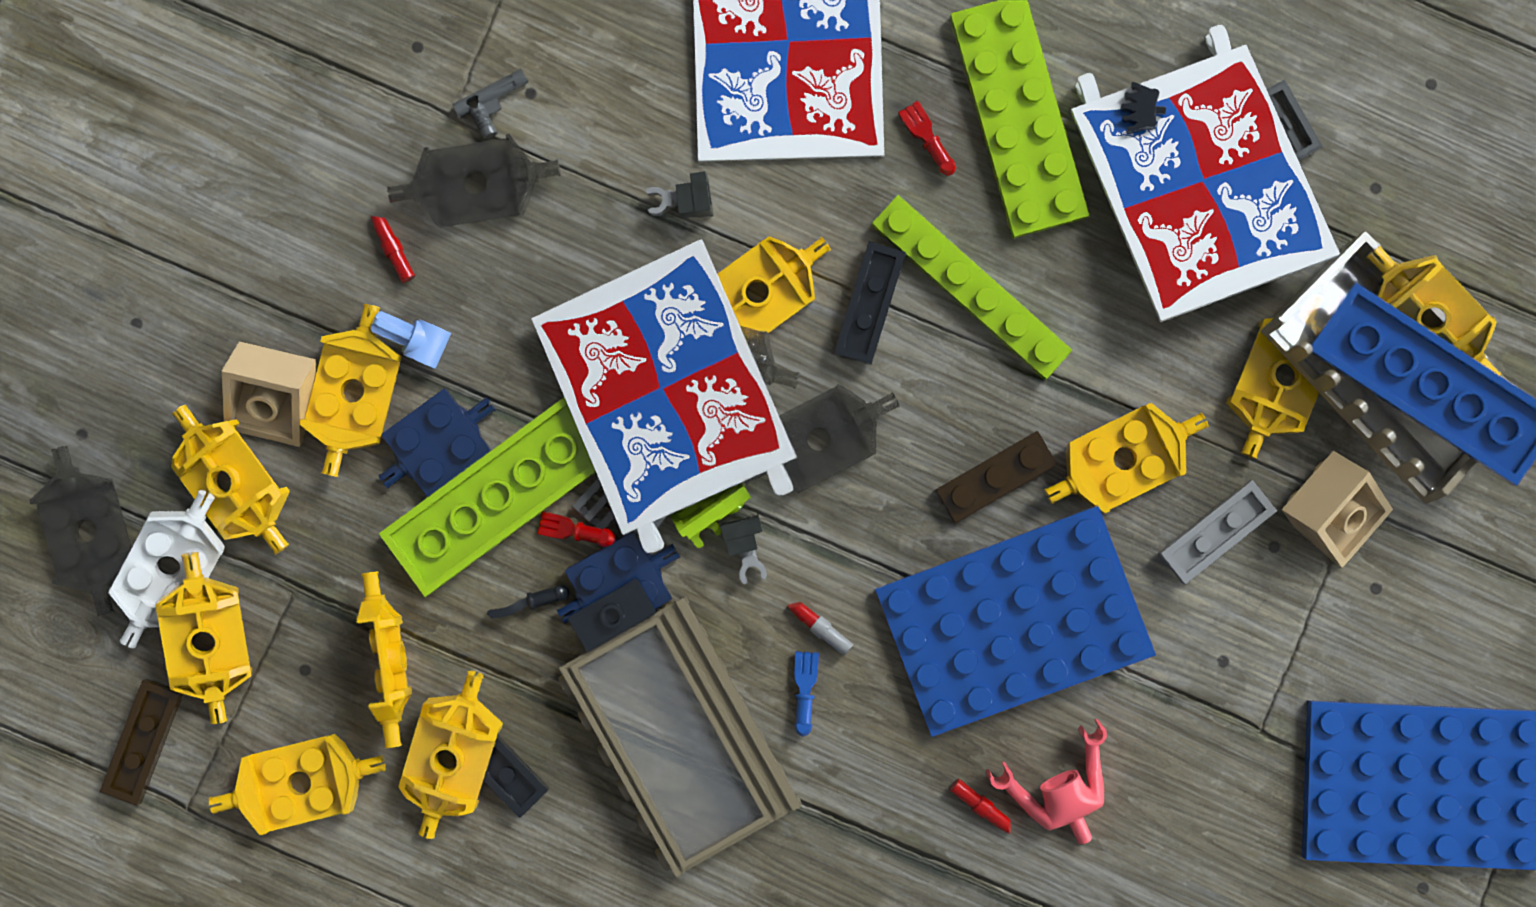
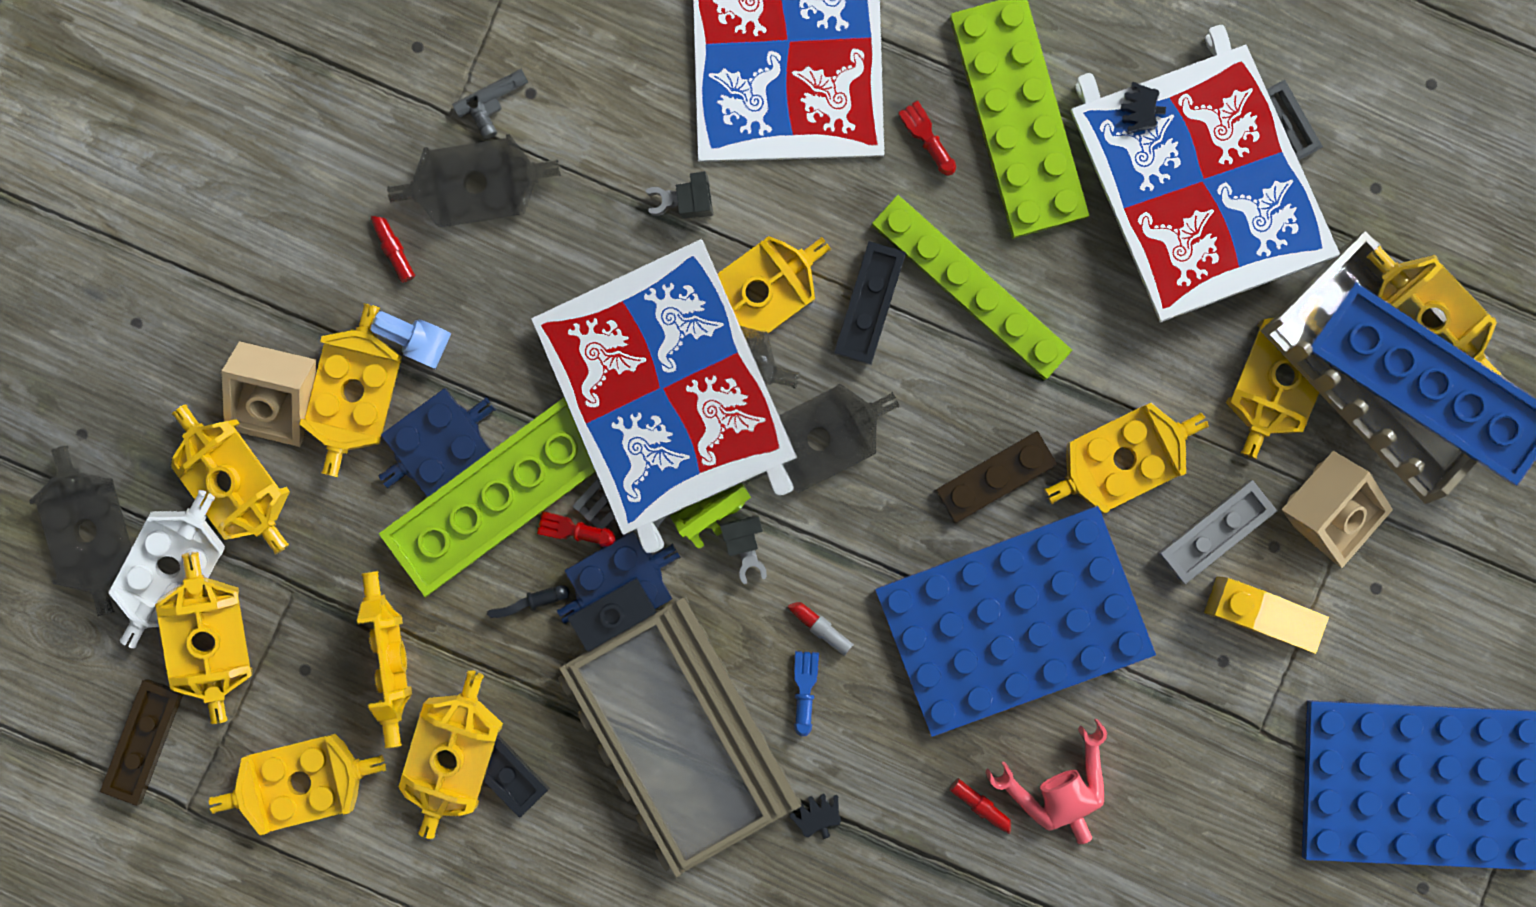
(819, 817): none -> black piece
(1266, 614): none -> yellow slope

